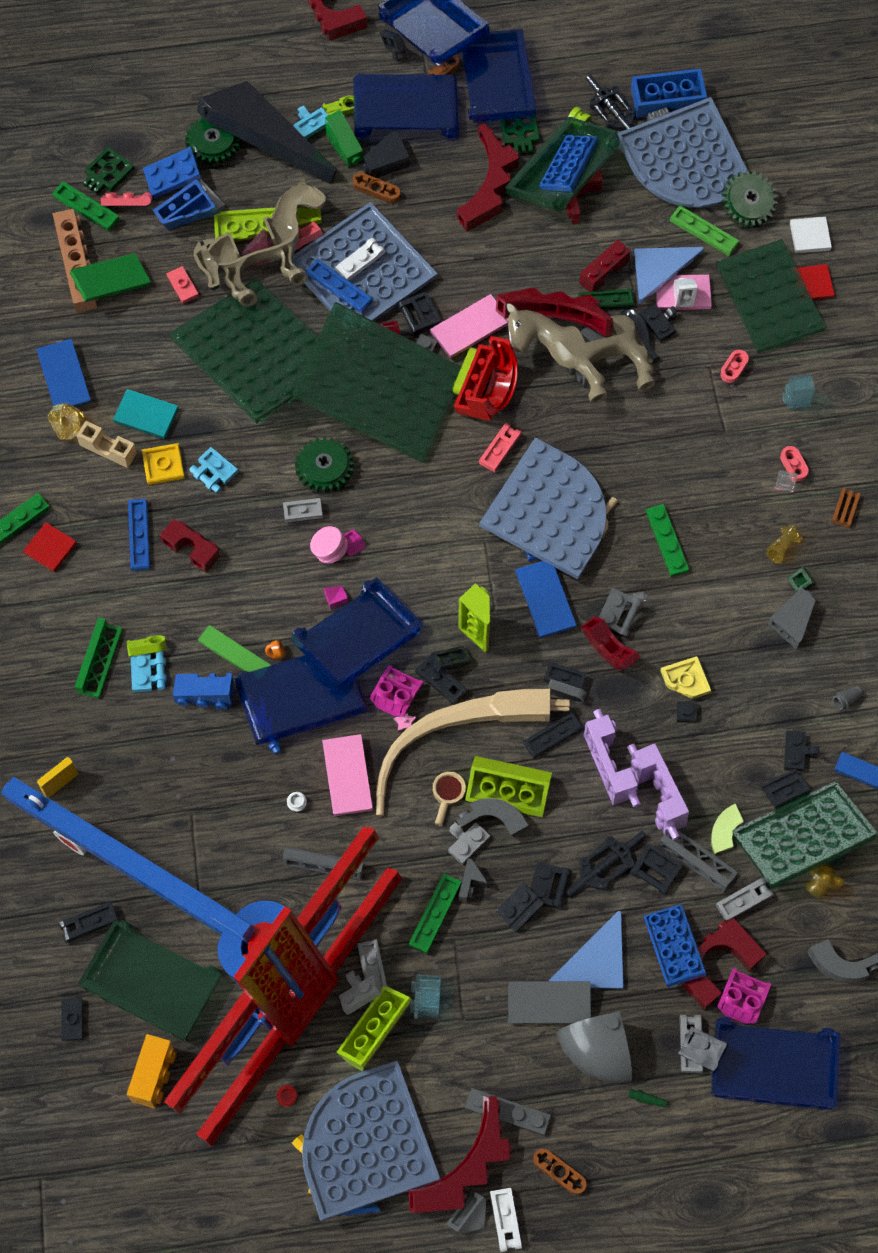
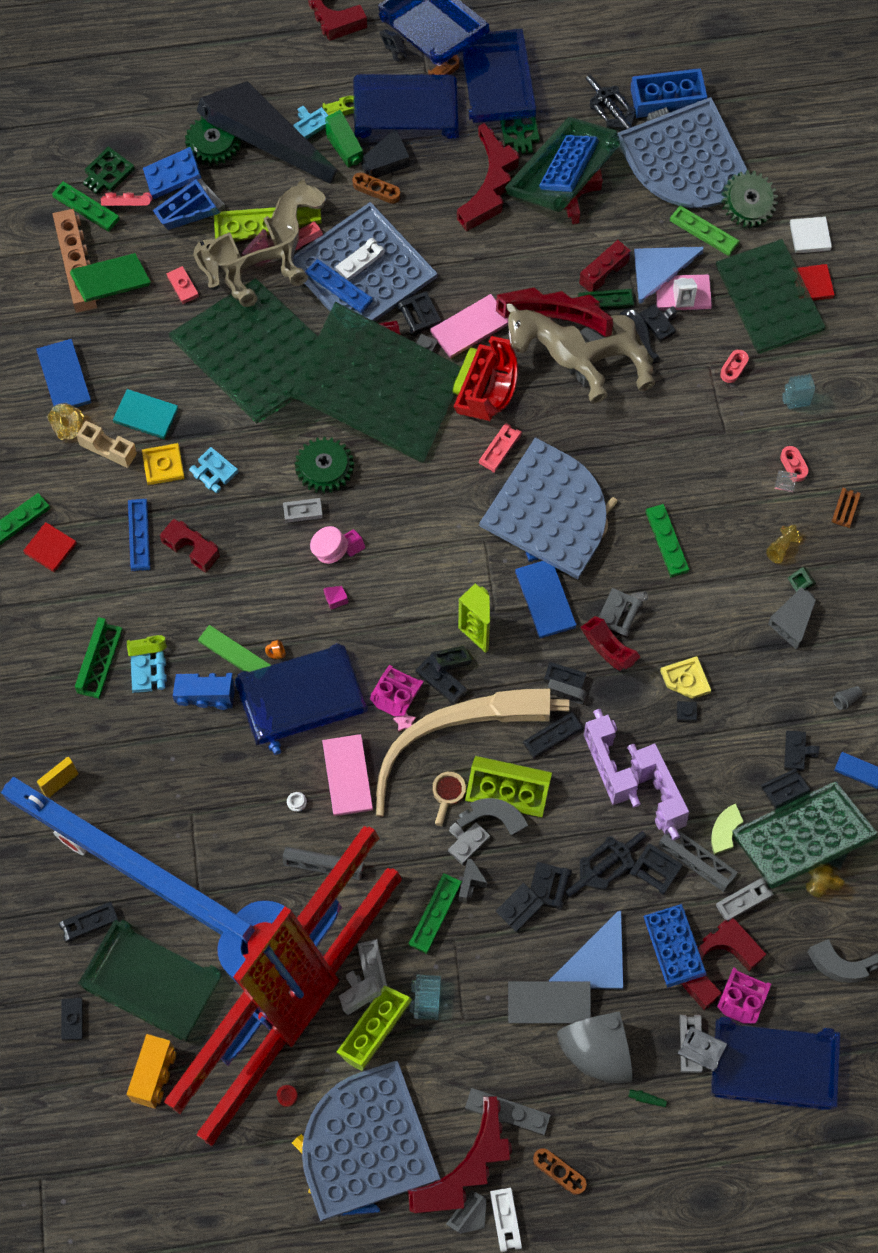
(358, 634): clear blue windscreen -> none
(578, 114): lime wheel -> none

